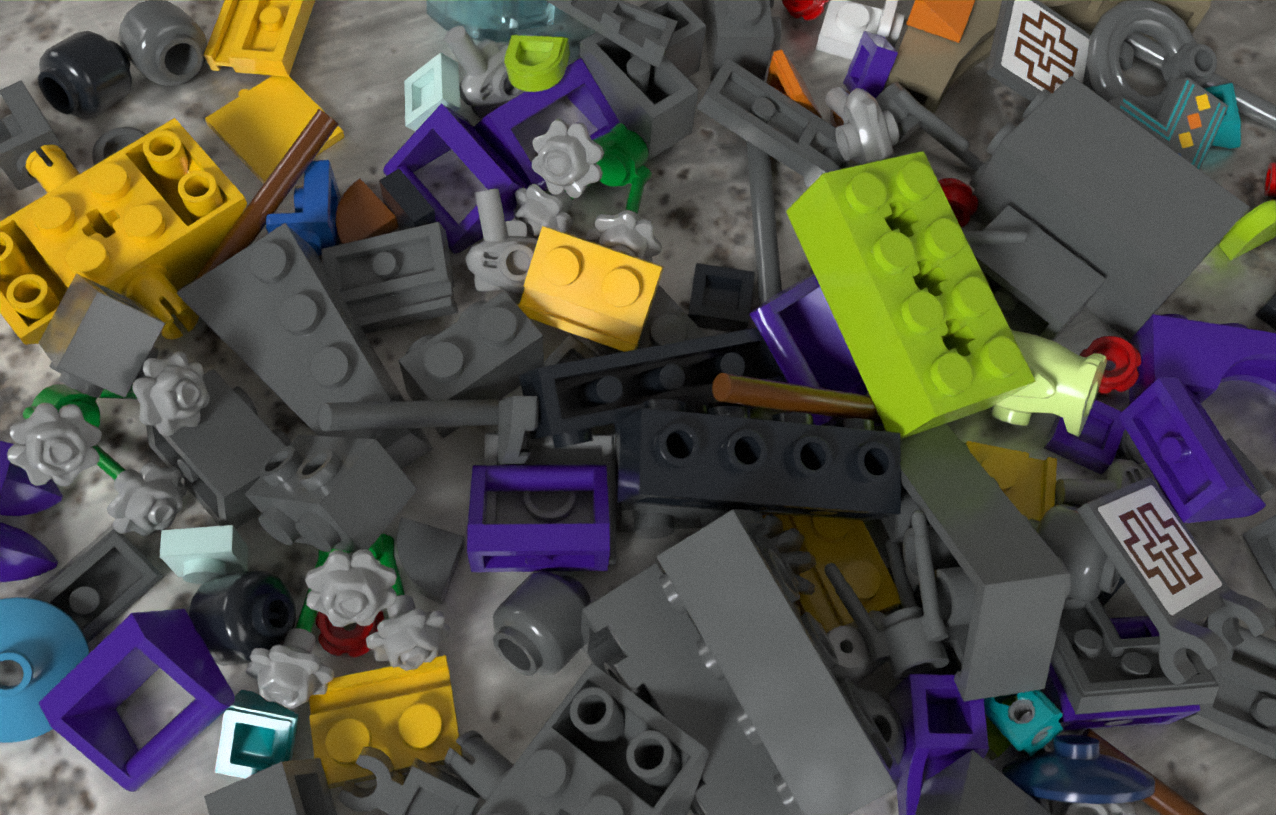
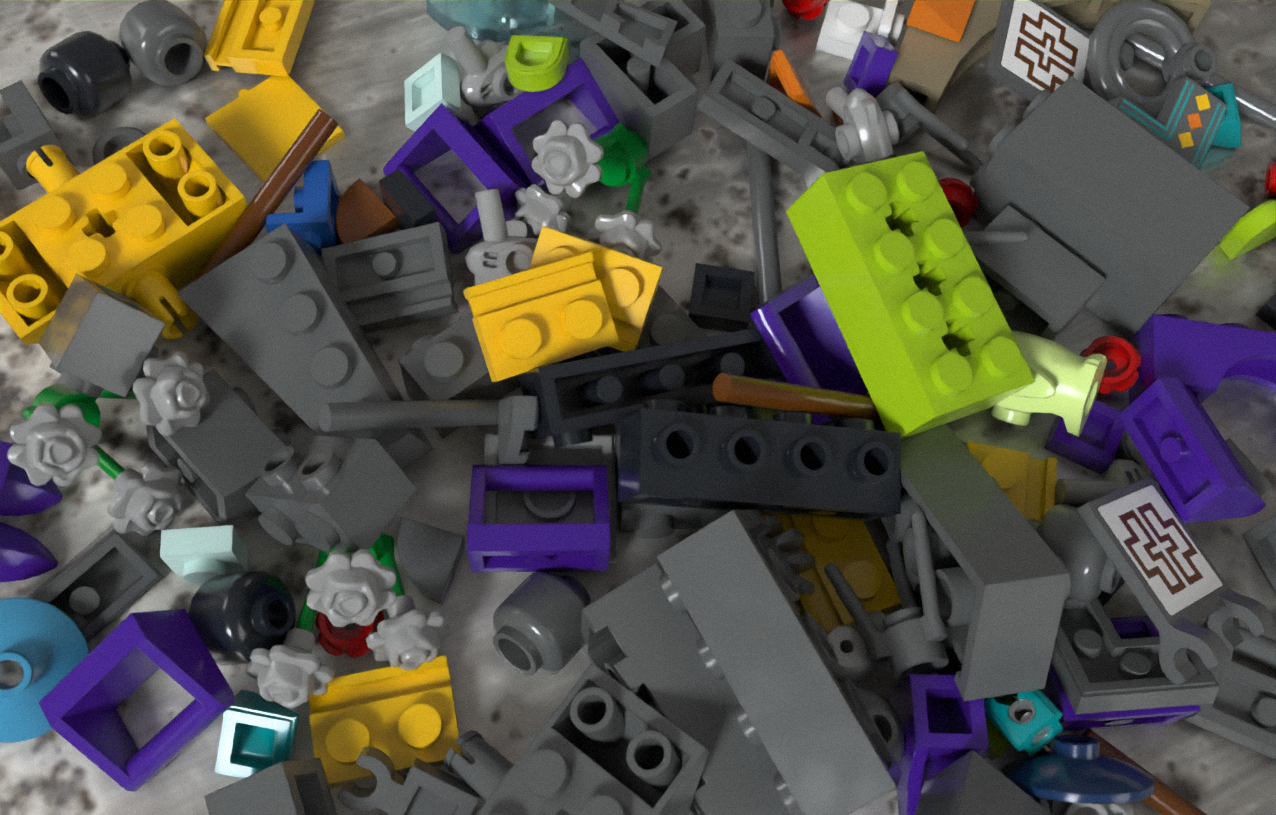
(540, 316): none -> yellow plate

